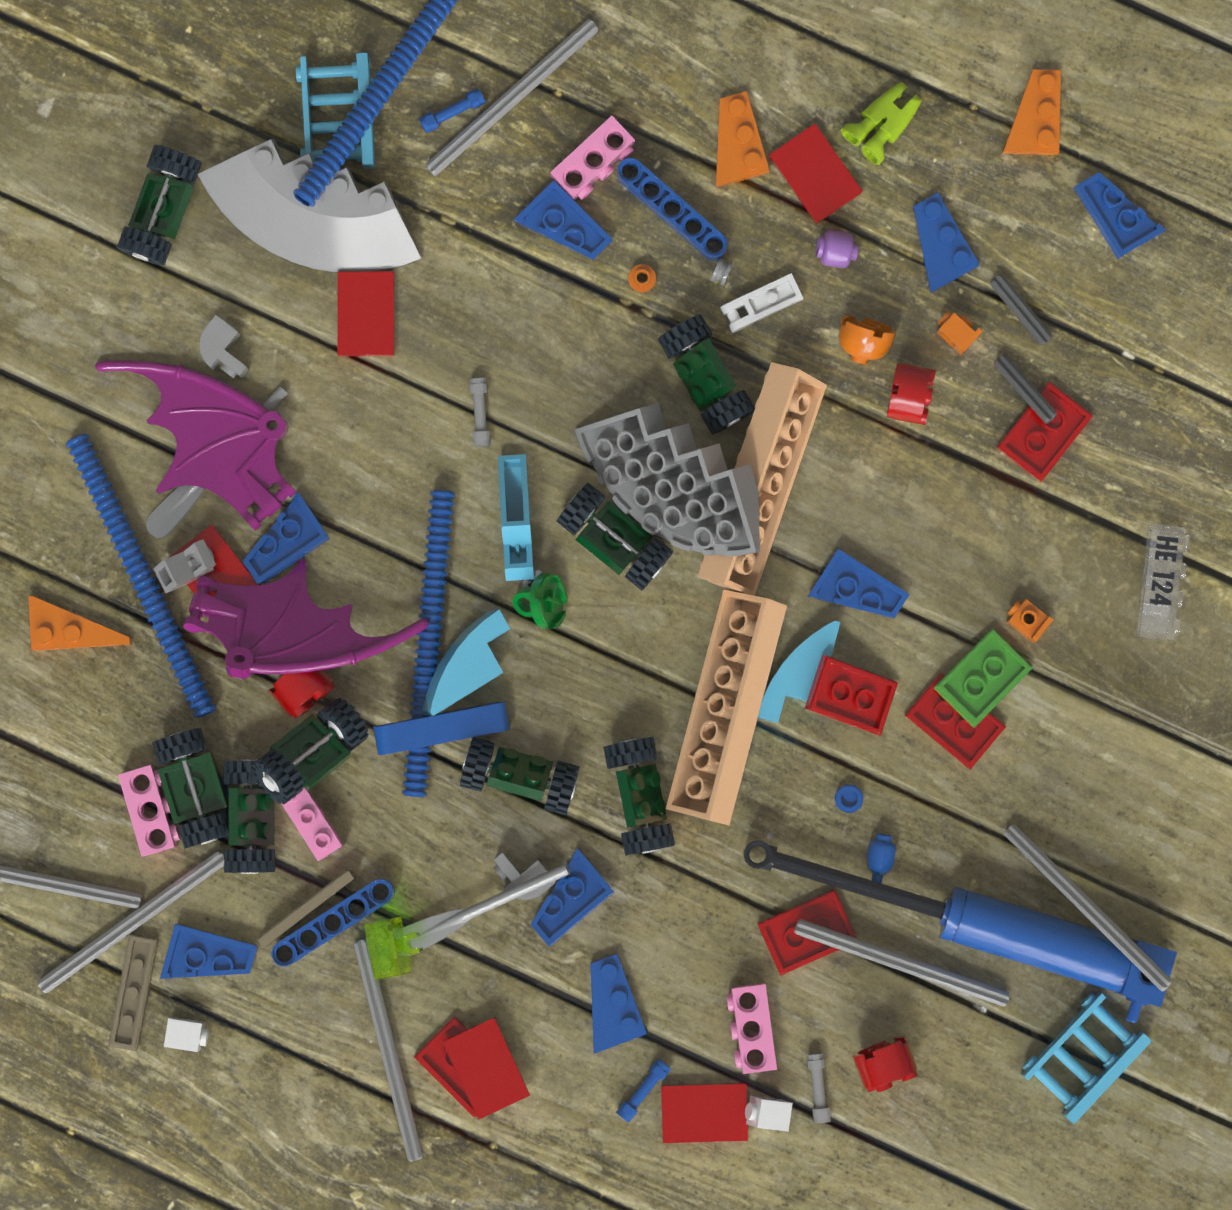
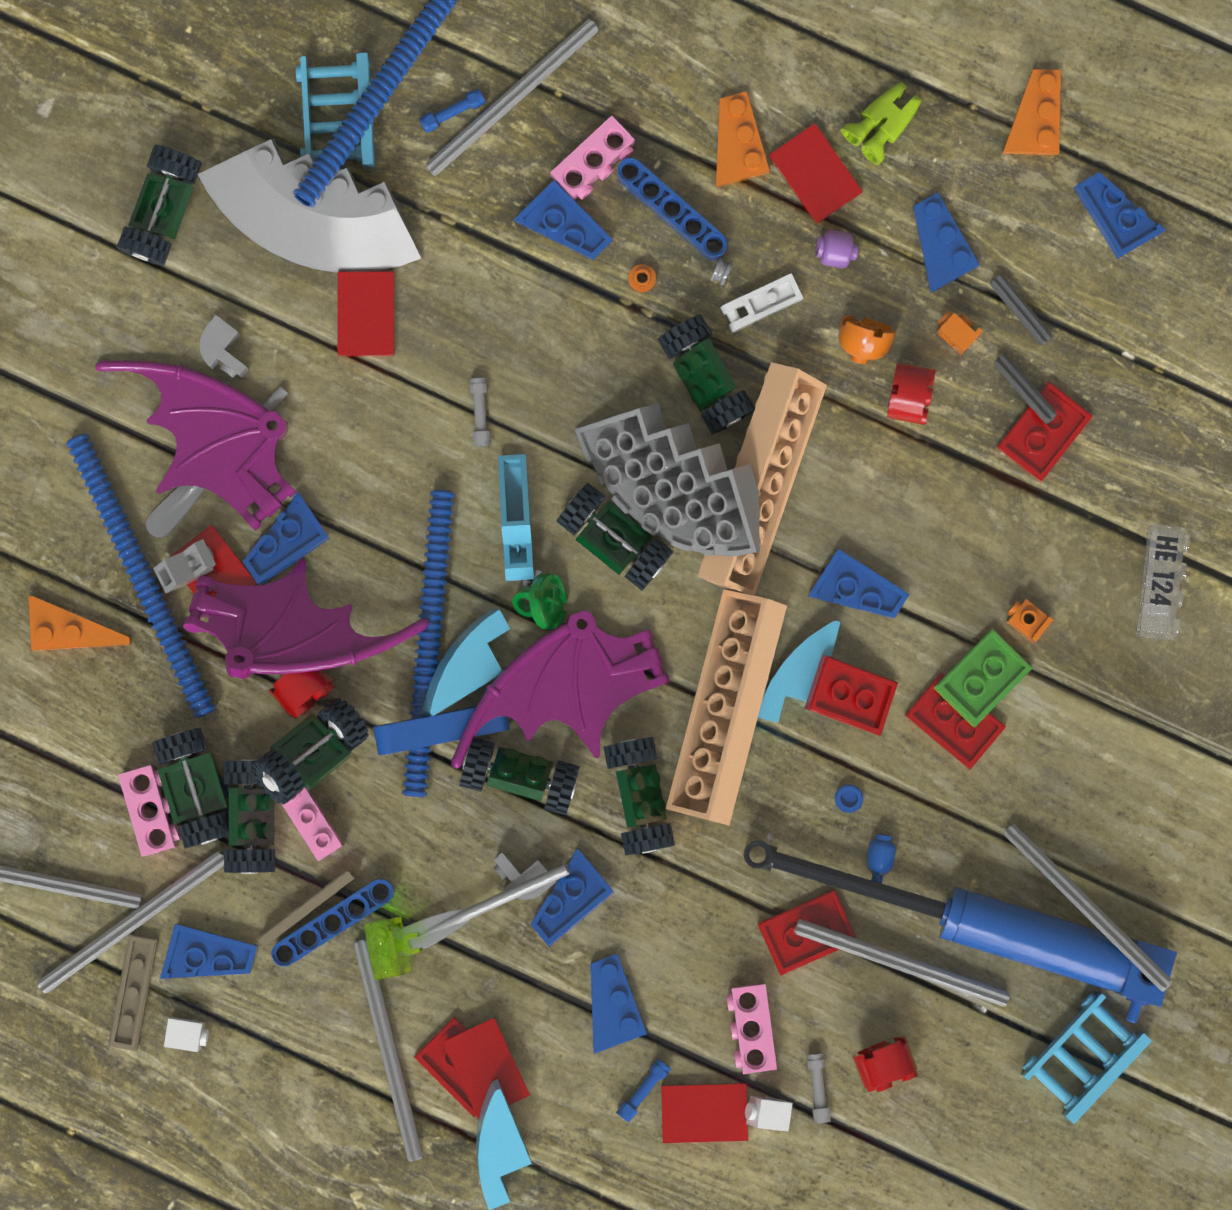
(498, 1146): none -> medium azure slope
(568, 679): none -> magenta animal

